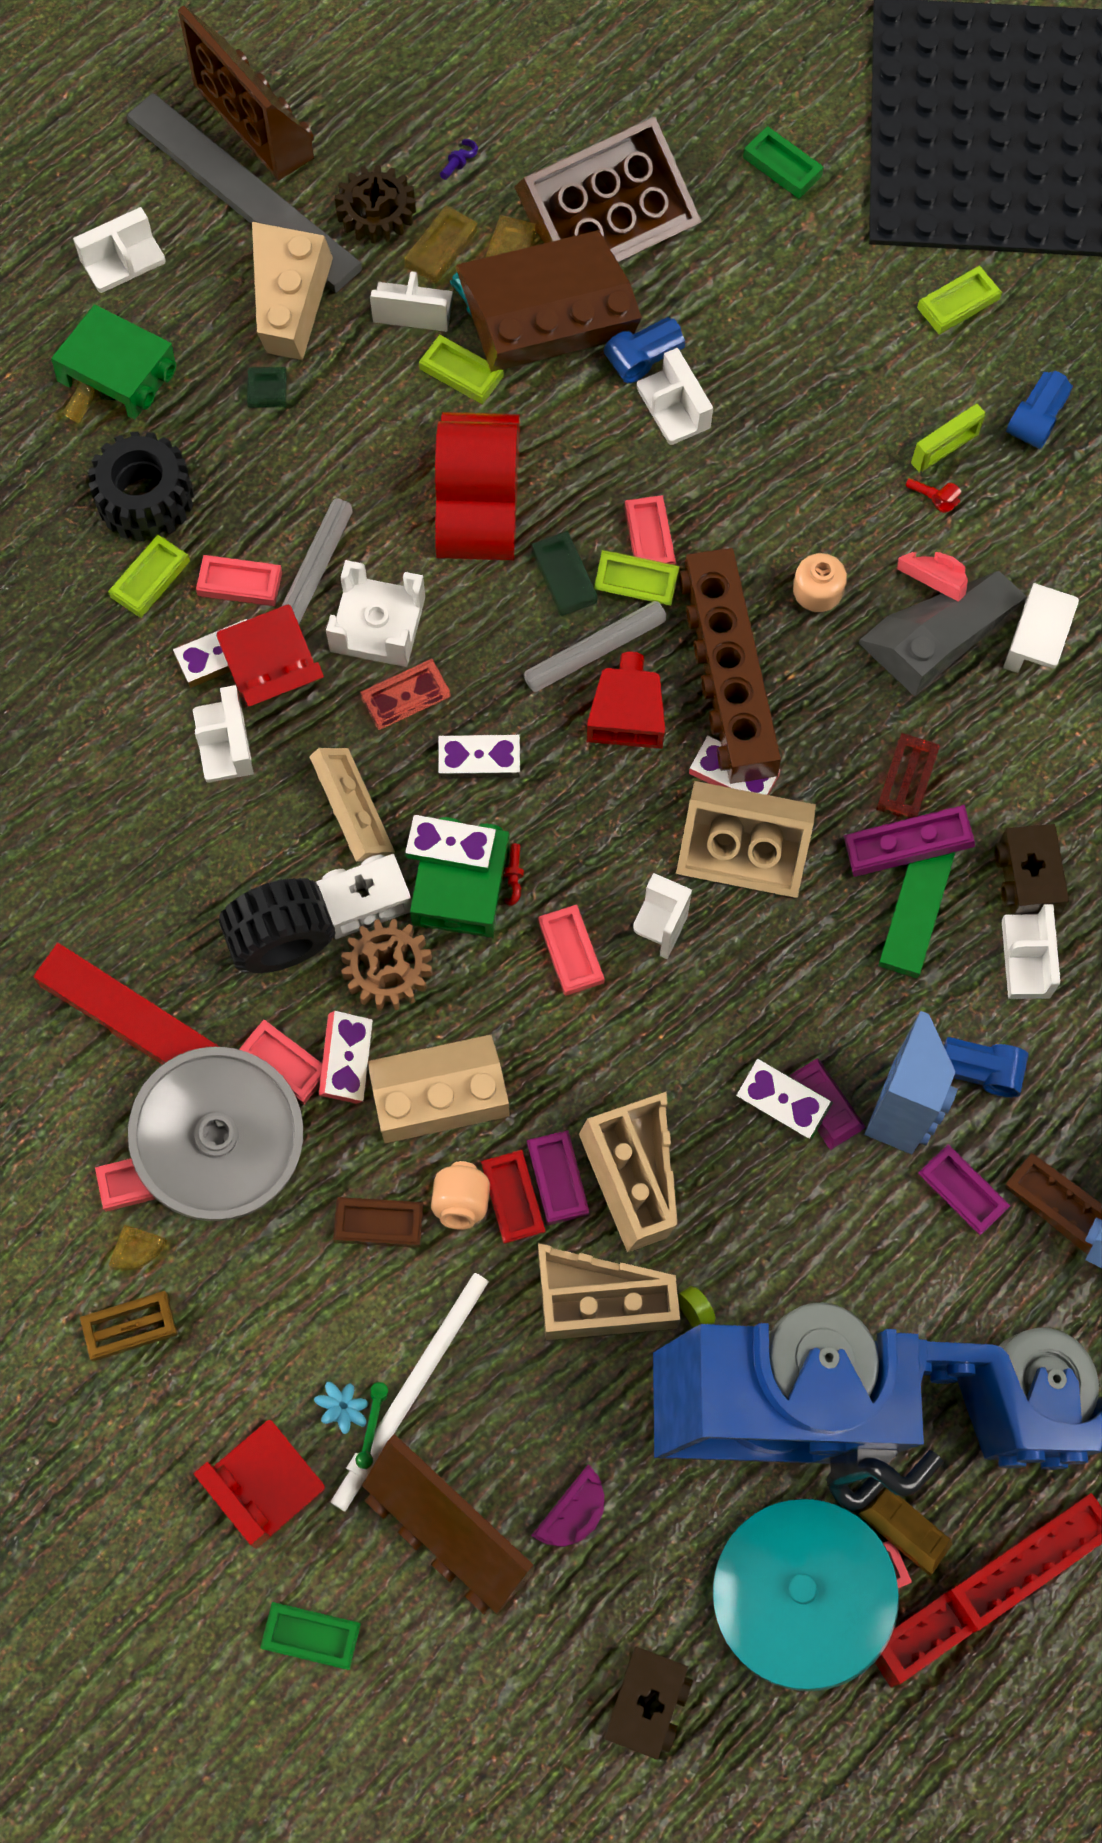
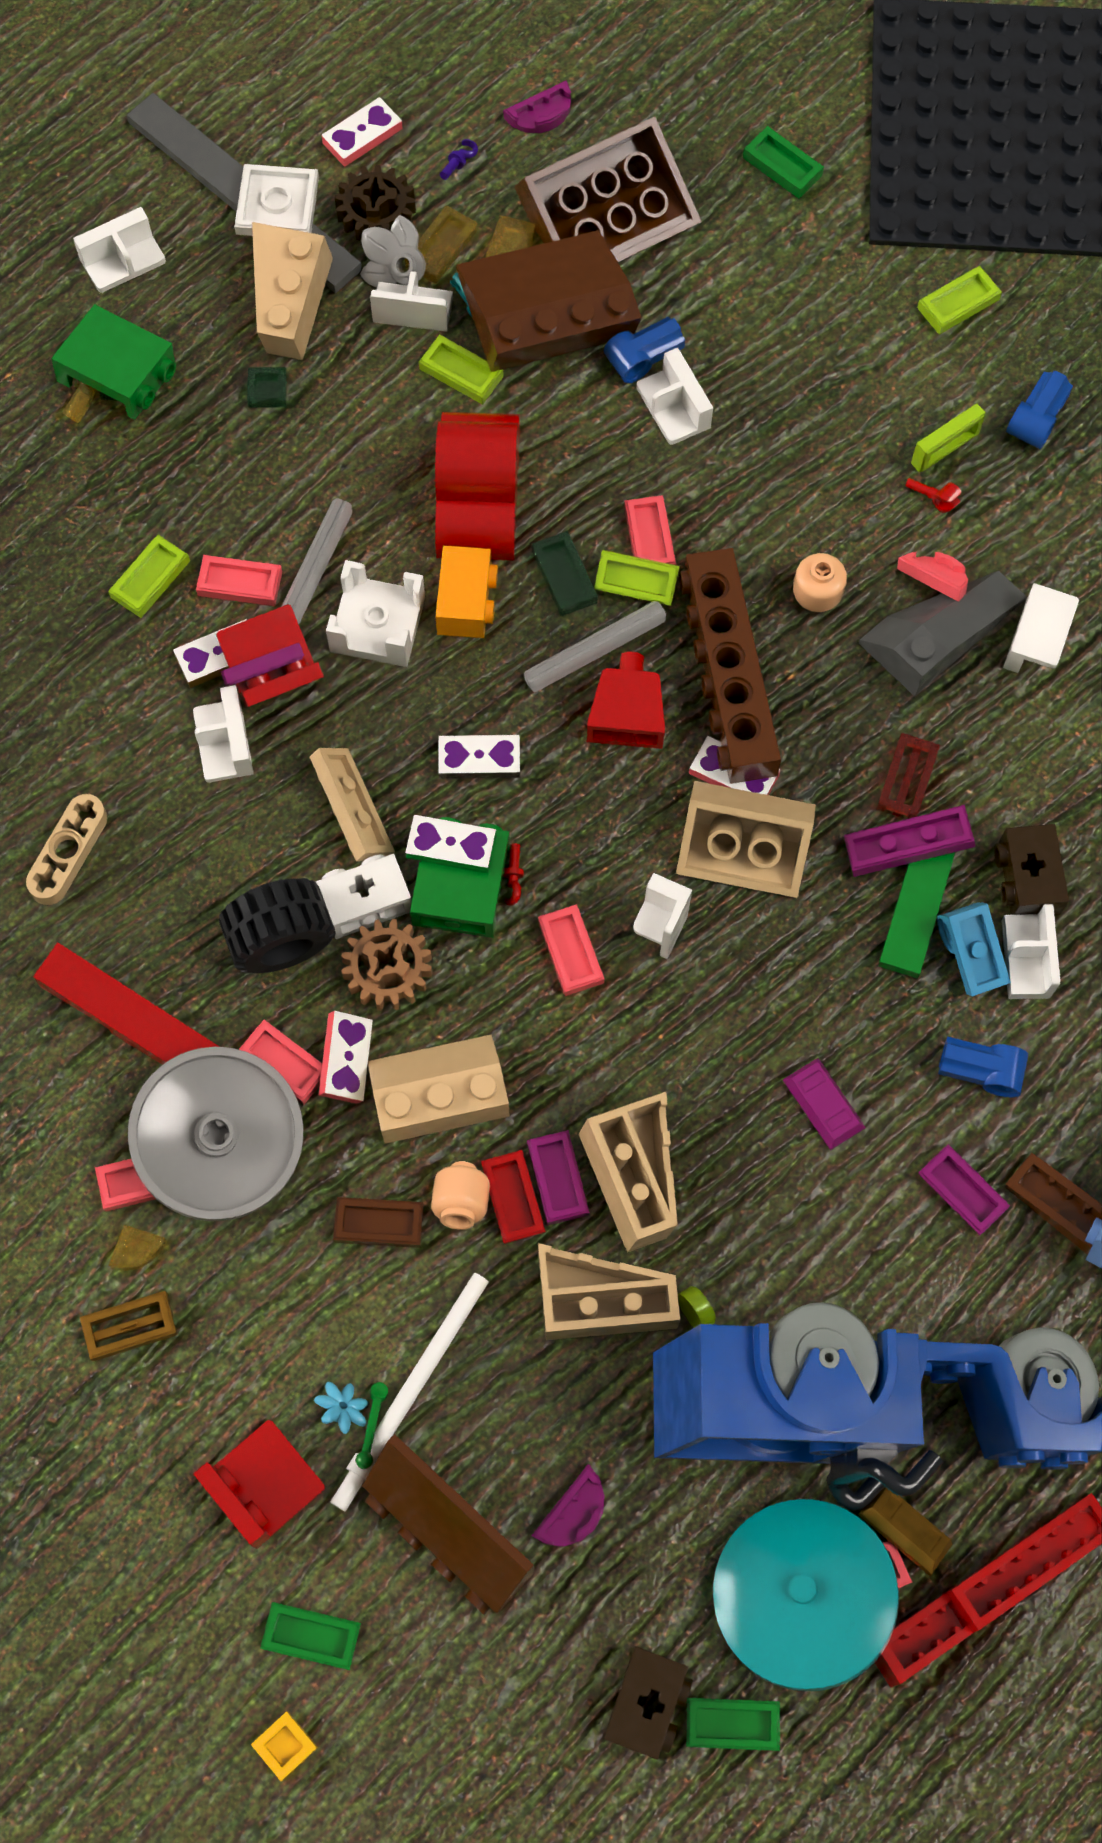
(42, 869): none -> tan beam
(134, 460): black tyre -> none
(245, 99): reddish brown slope -> none
(262, 664): none -> magenta tile
(276, 198): none -> white tile
(284, 1746): none -> yellow tile
(362, 132): none -> tile
(388, 250): none -> light grey plate
(405, 694): clear red tile -> none
(464, 592): none -> light orange brick
(541, 111): none -> magenta tile
(733, 1724): none -> green tile
(784, 1099): white tile -> none
(915, 1090): medium blue slope -> none
(974, 941): none -> dark azure plate

